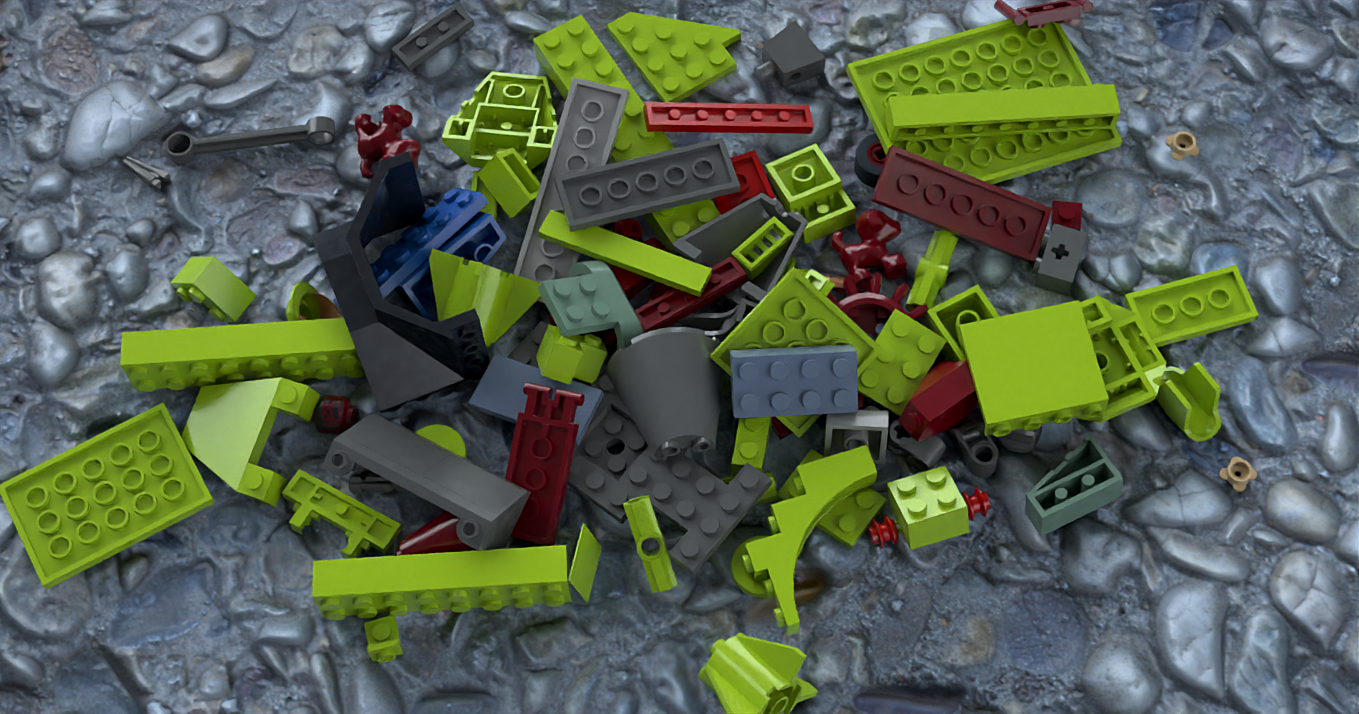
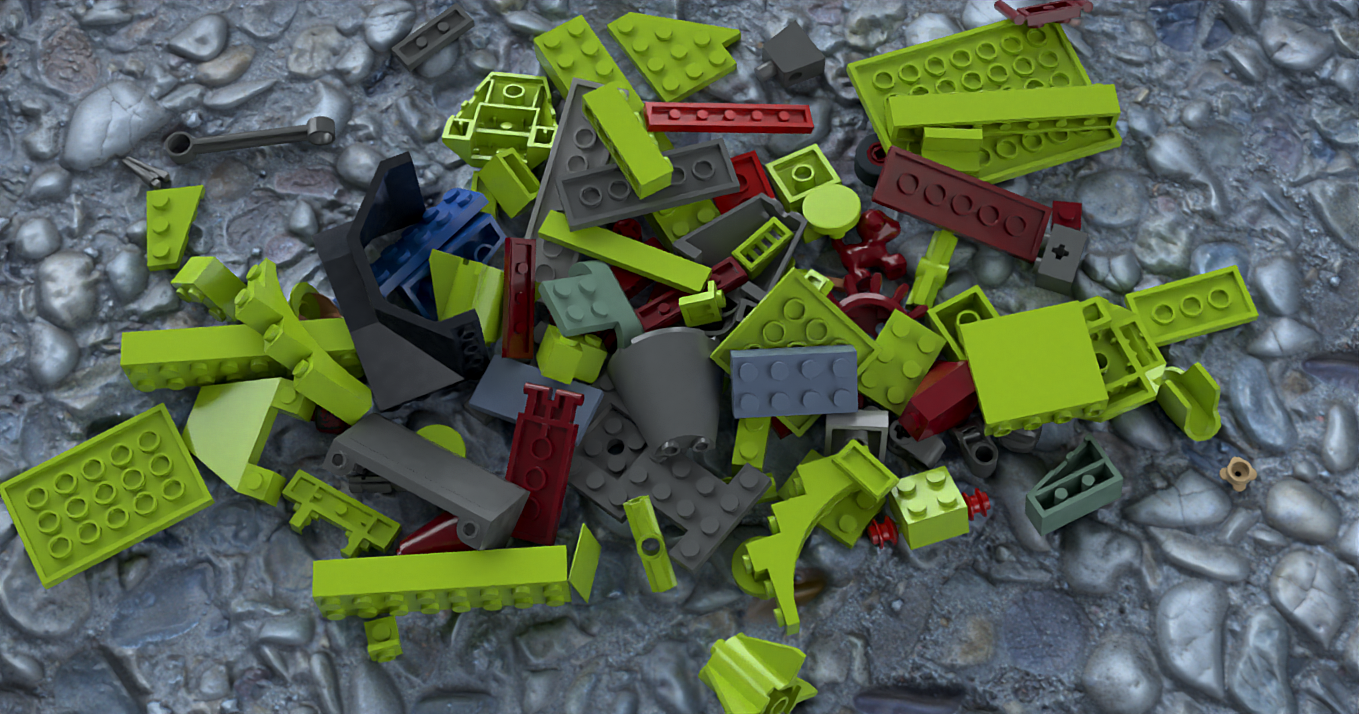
(169, 223): none -> lime wing
(289, 343): none -> lime arch
(384, 138): dark red animal -> none
(518, 298): none -> dark red tile
(627, 140): none -> lime brick
(703, 307): none -> lime bracket
(832, 210): none -> lime tile
(865, 470): none -> lime tile
(953, 148): none -> lime panel
(1182, 138): tan plate -> none

